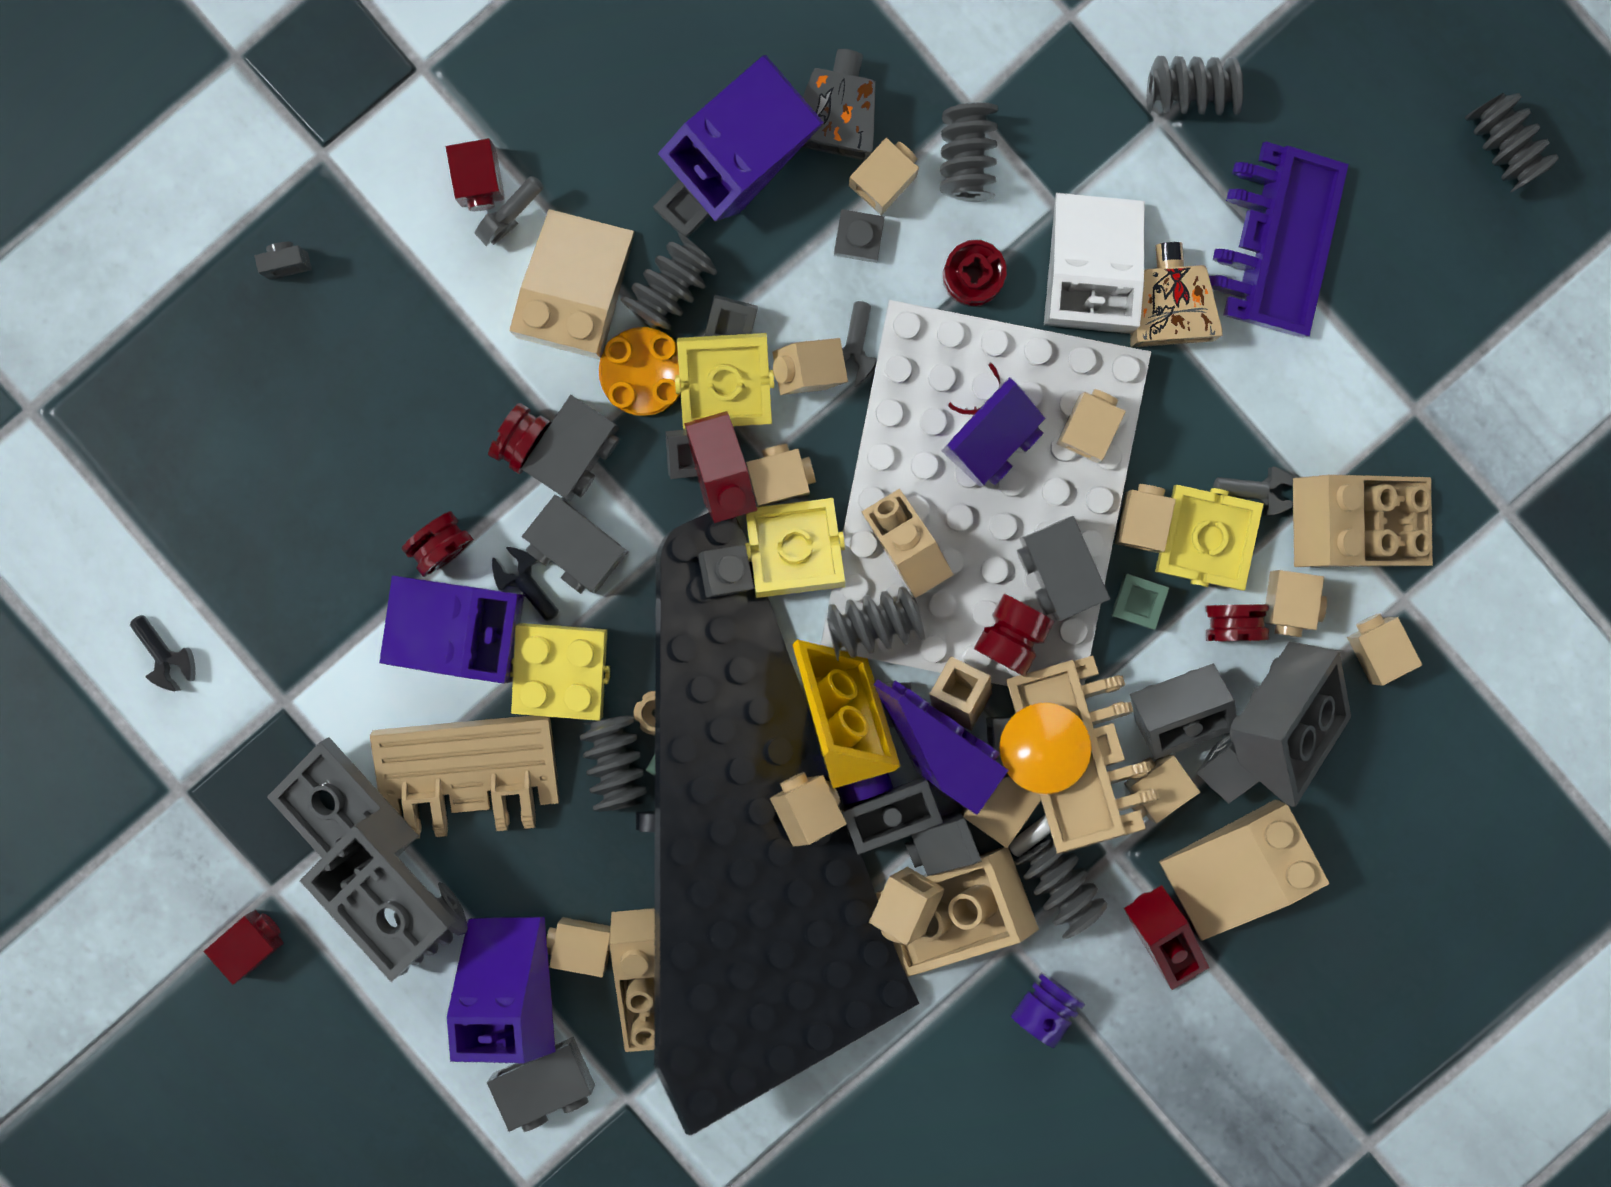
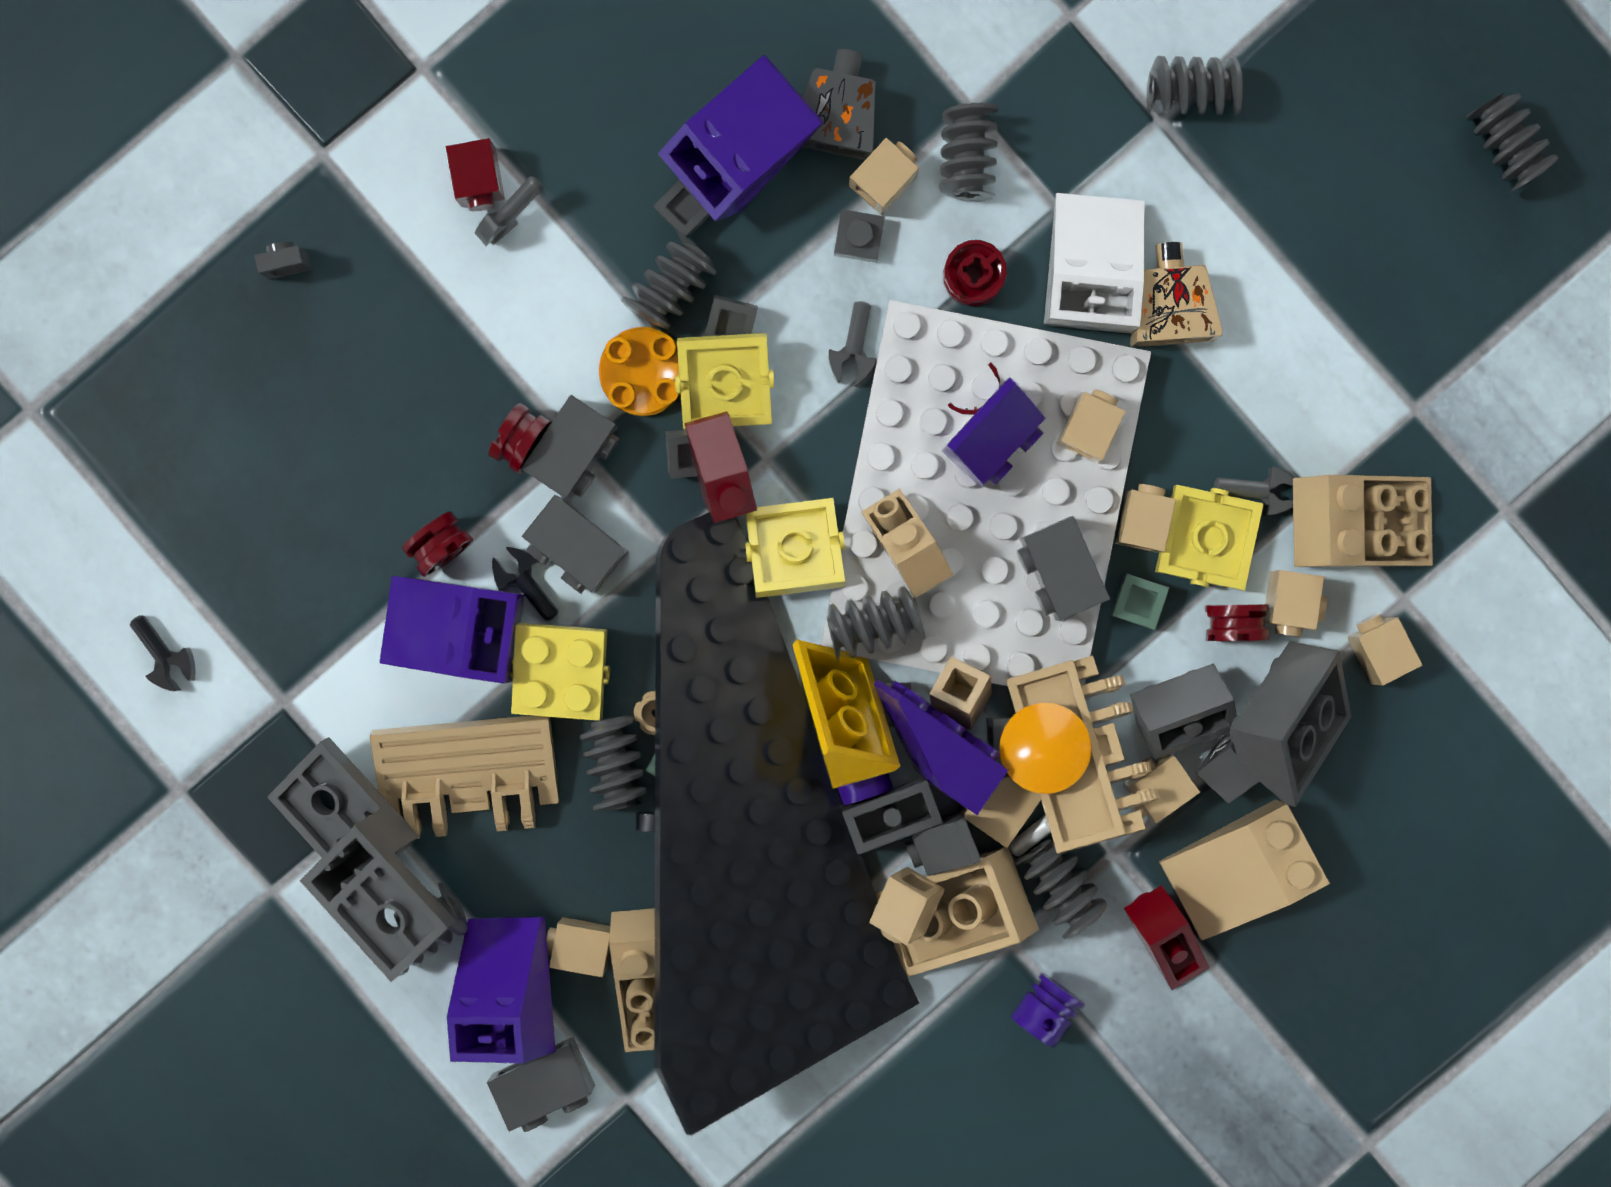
(245, 946): dark red brick -> none
(572, 284): tan slope -> none
(725, 571): dark grey plate -> none
(780, 475): tan brick -> none
(808, 808): tan brick -> none
(809, 366): tan brick -> none
(1014, 634): dark red wheel -> none
(1288, 240): dark purple hinge -> none

